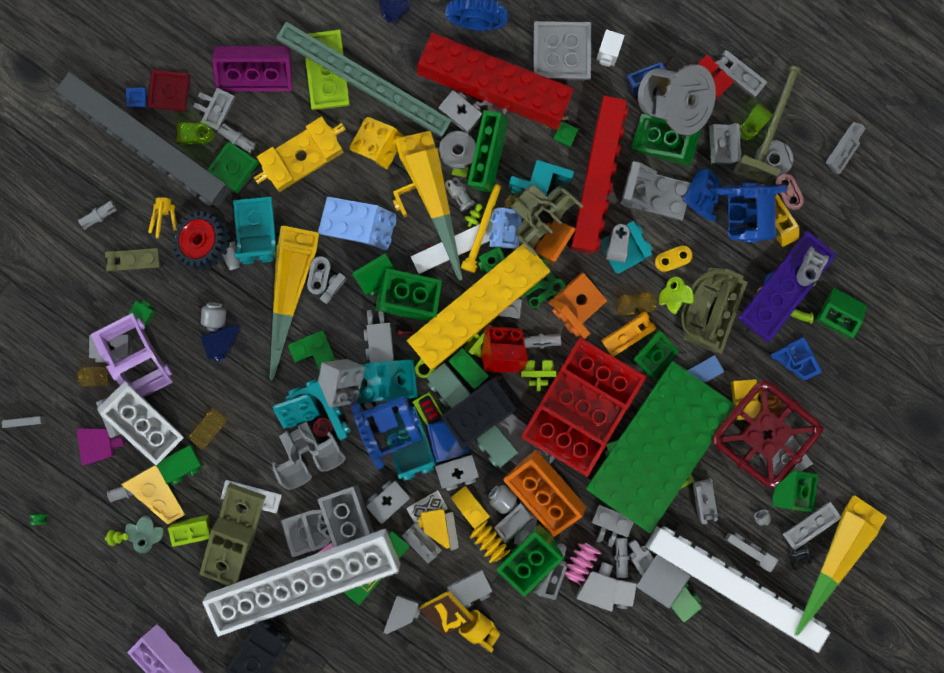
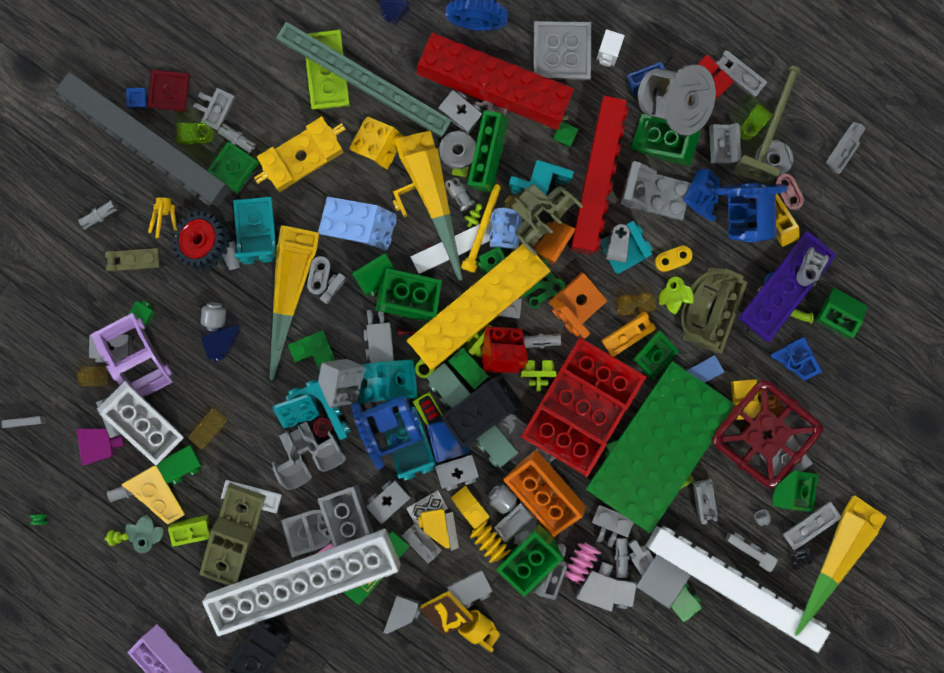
(252, 68): magenta slope -> none

